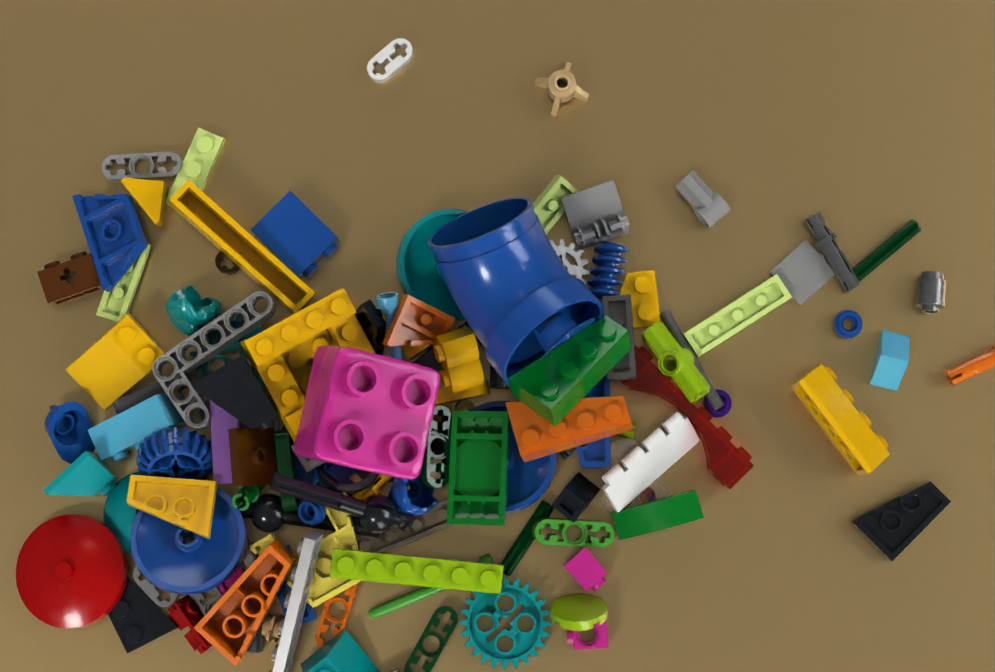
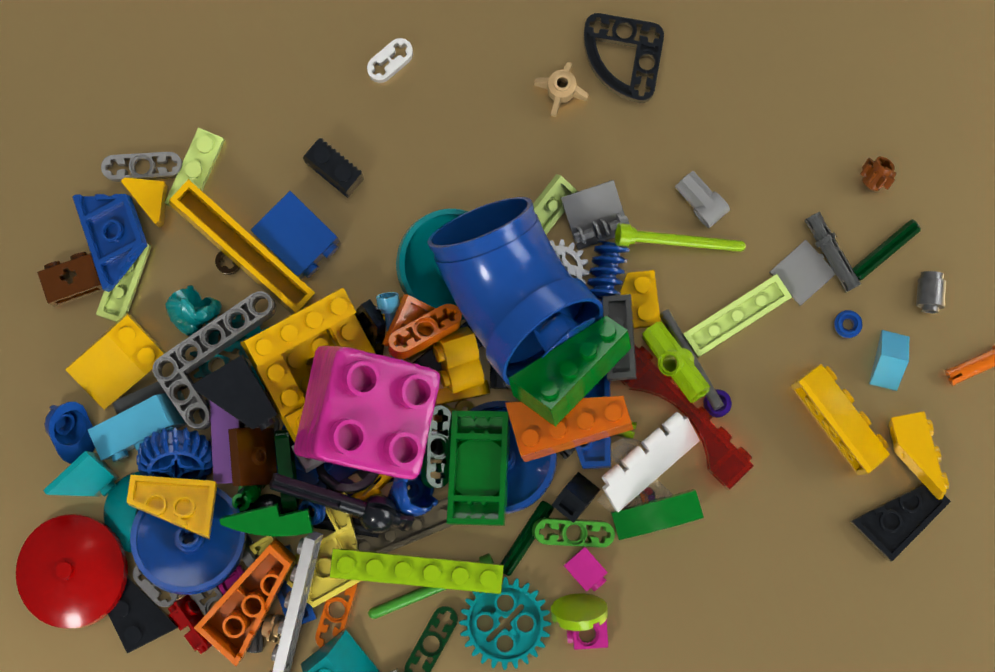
(269, 521): none -> green slope
(333, 167): none -> black brick
(420, 342): none -> orange beam
(627, 235): none -> lime piece
(643, 48): none -> black beam
(878, 173): none -> dark orange gear
(915, 447): none -> yellow slope

